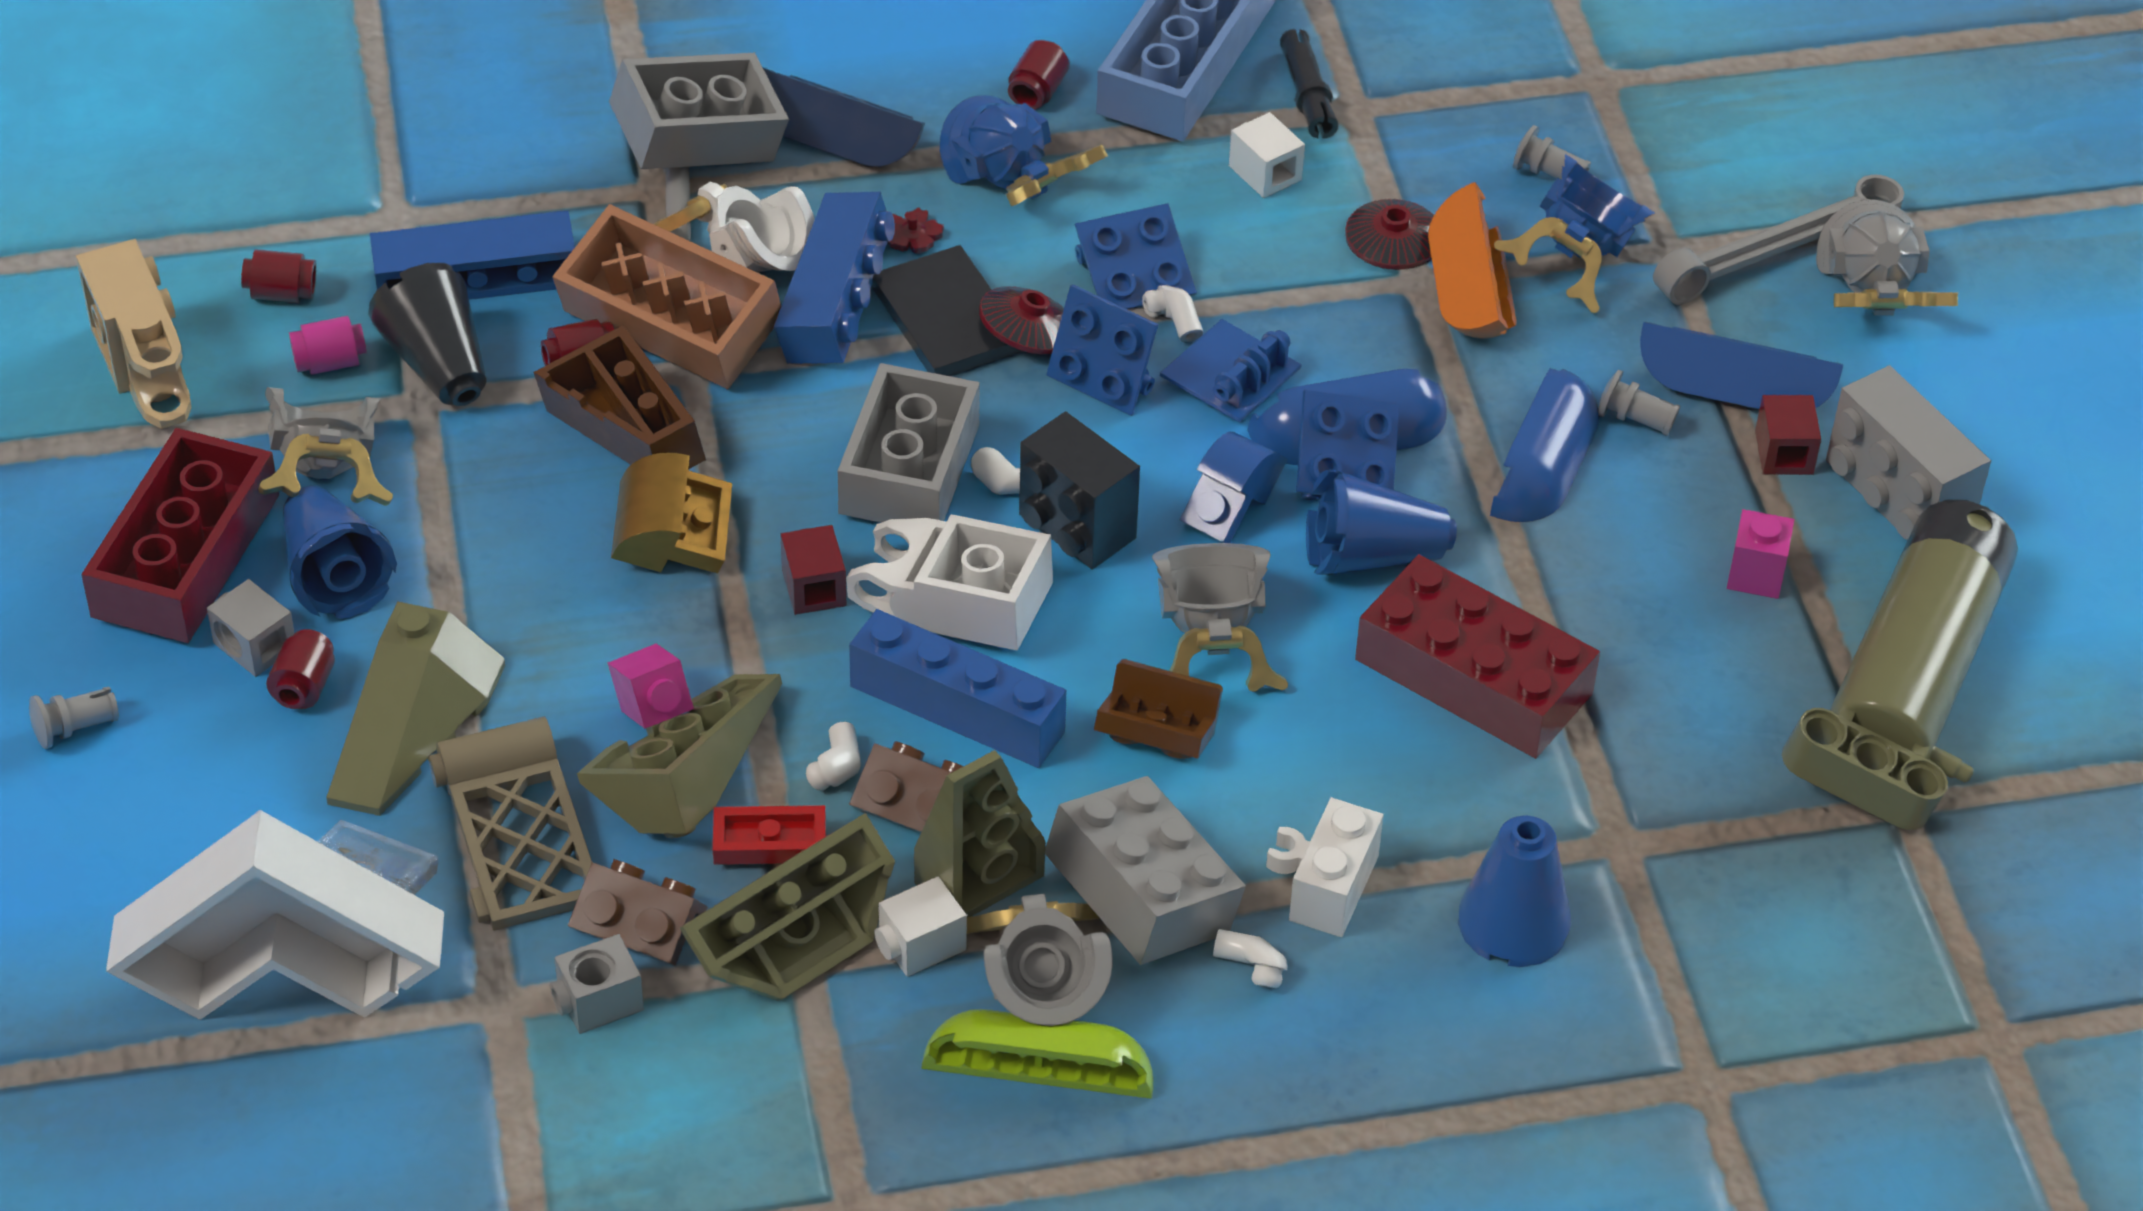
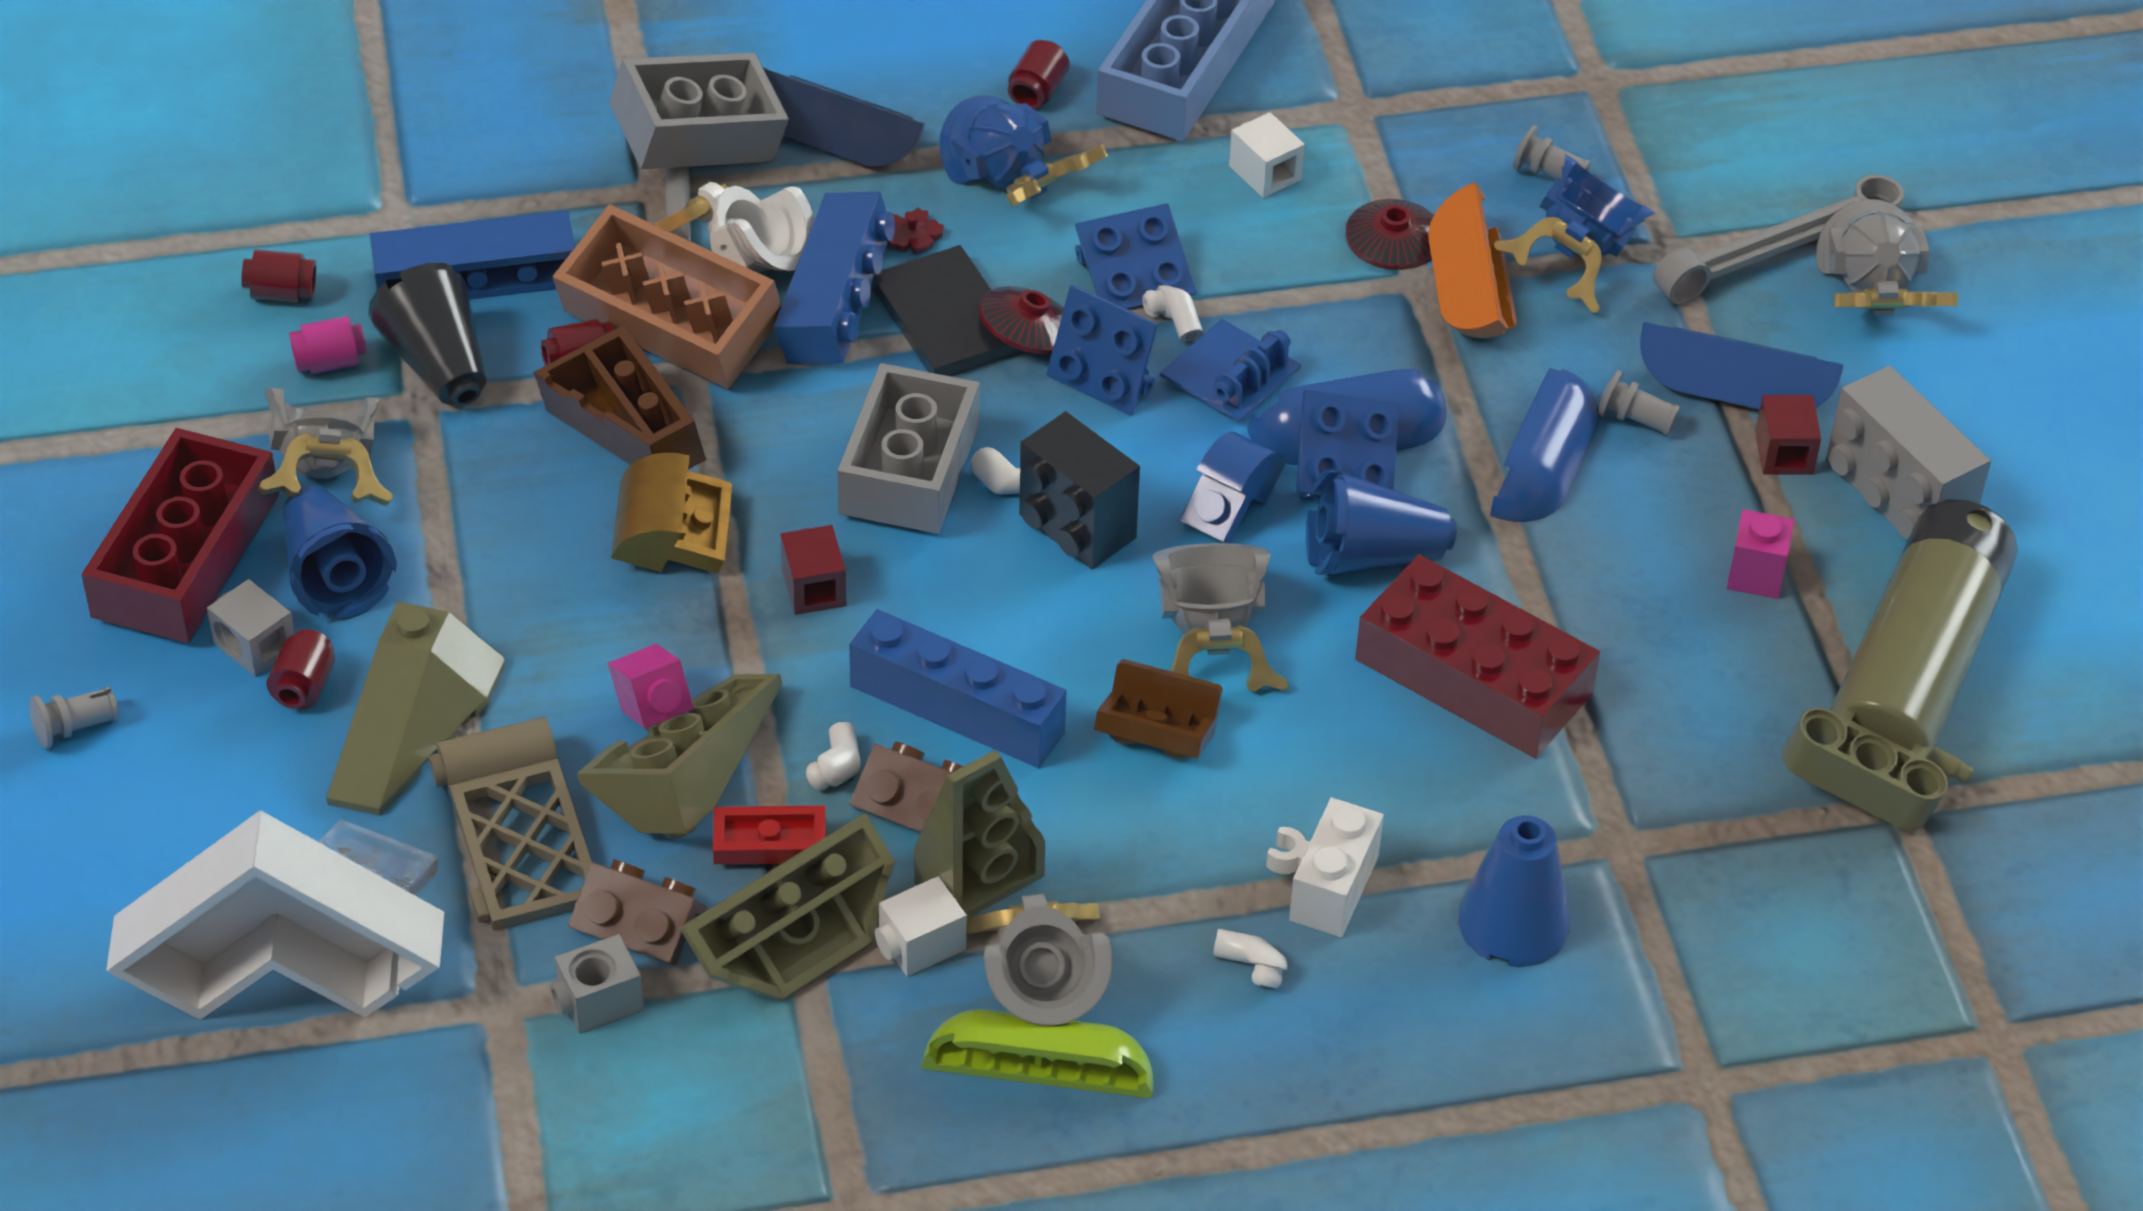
(135, 328): tan brick -> none
(959, 578): white brick -> none
(1144, 869): light grey brick -> none
(1312, 94): black pin -> none

